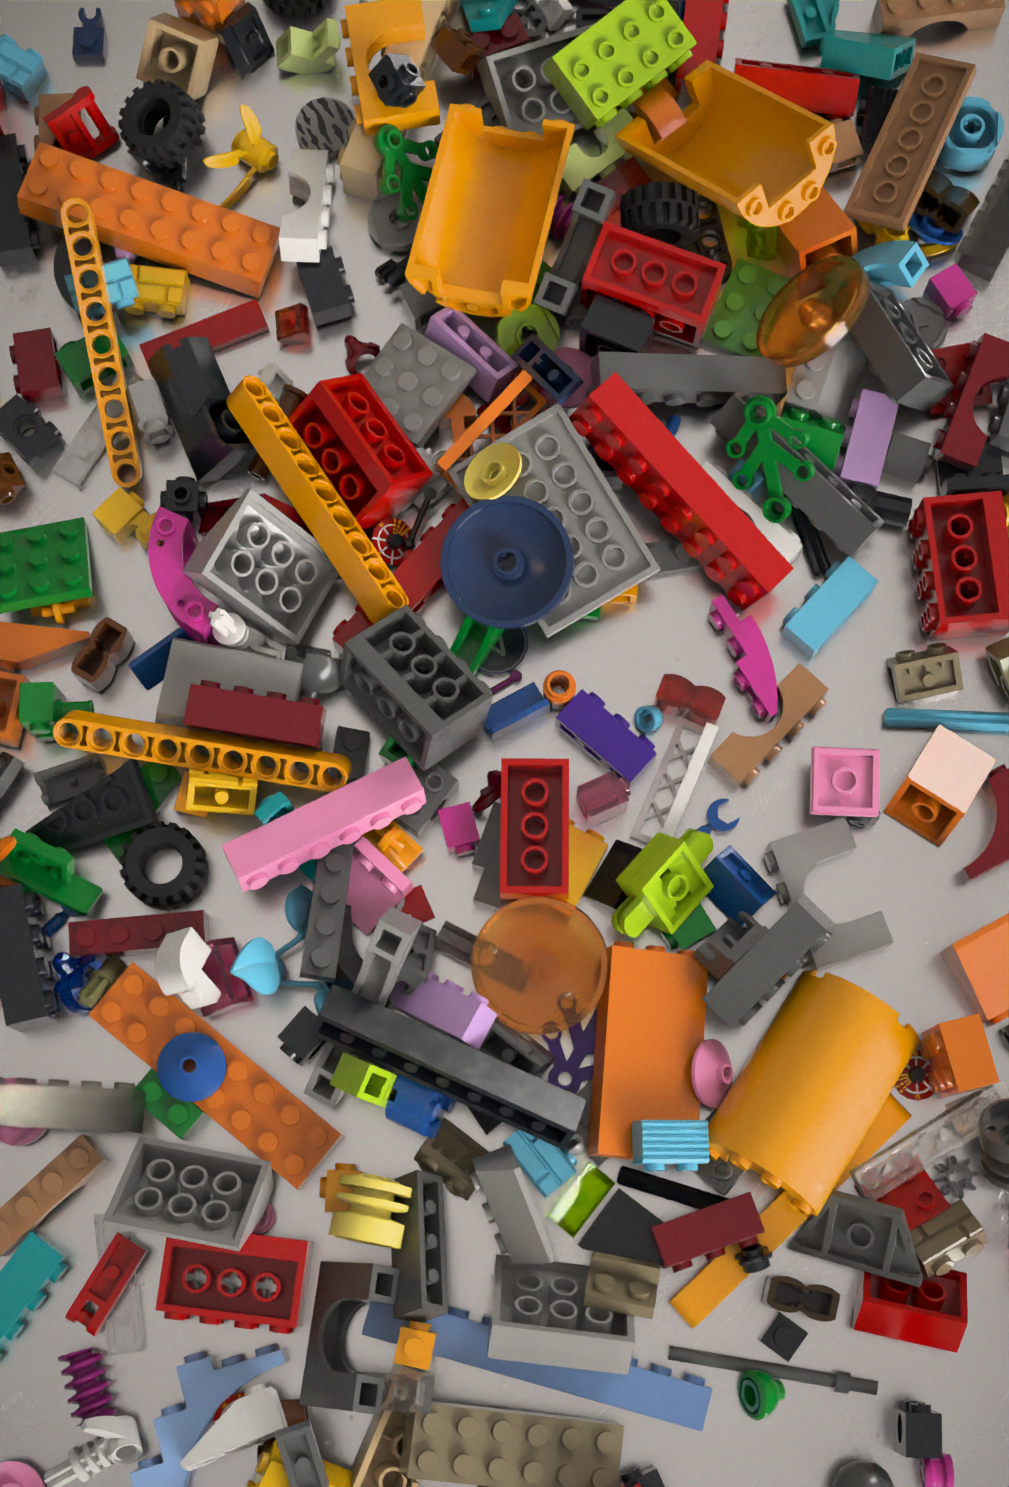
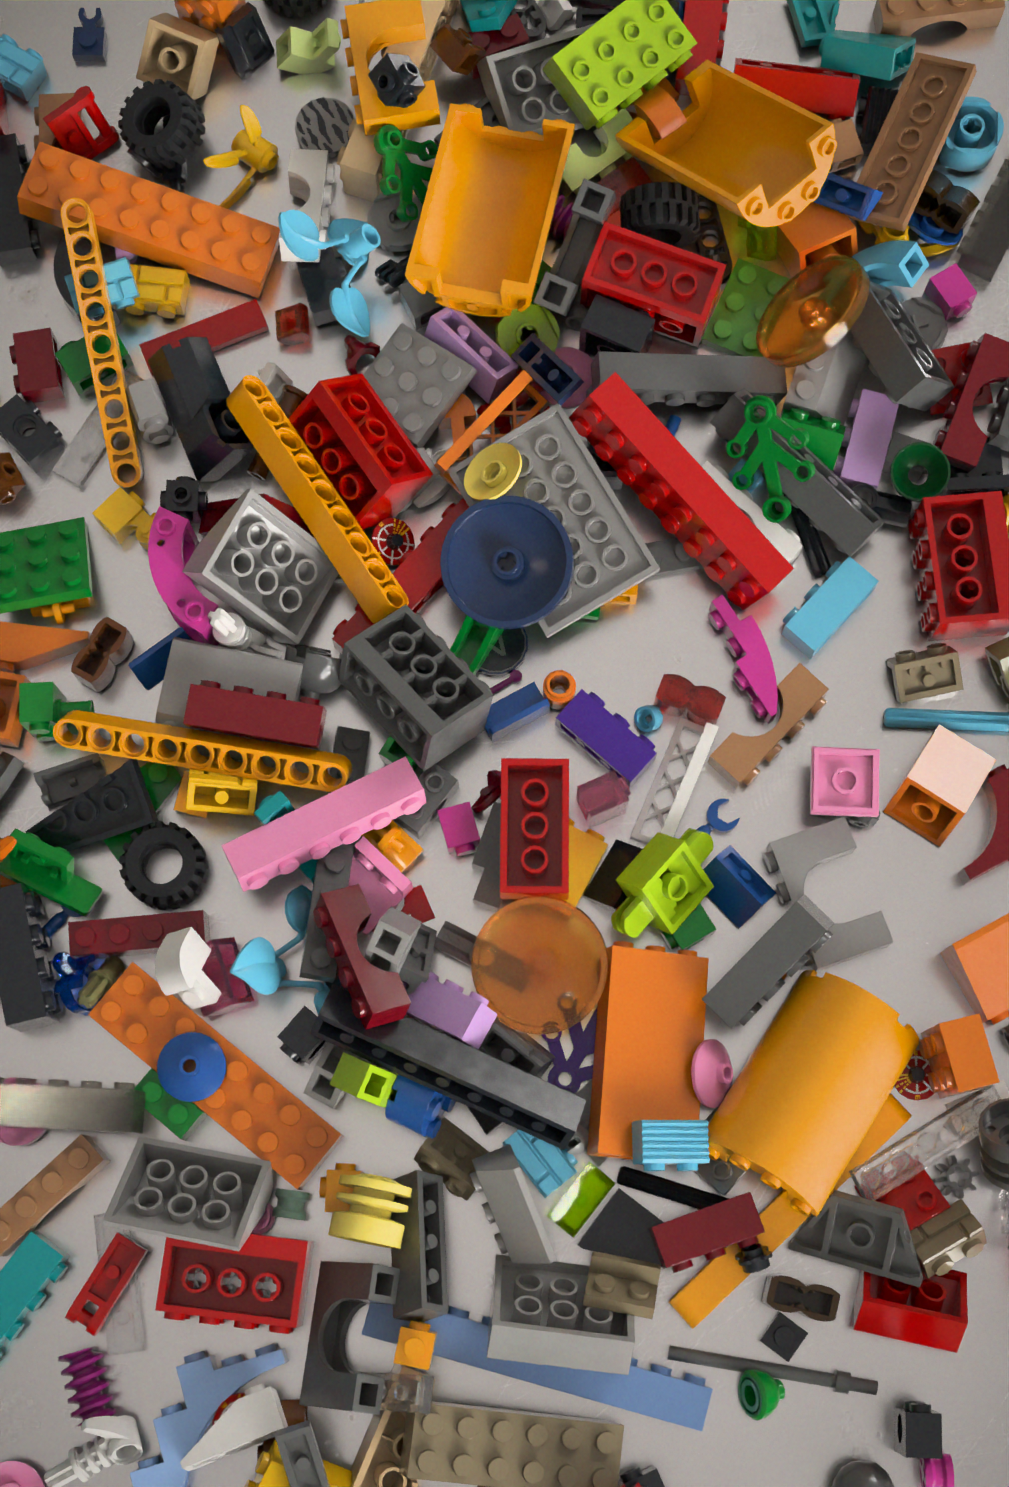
(290, 1204): none -> sand green wheel
(354, 241): none -> medium azure plant
(375, 993): none -> dark red arch
(429, 494): black hinge -> none
(729, 944): dark grey hinge -> none
(848, 196): none -> blue slope
(924, 456): none -> dark green piece

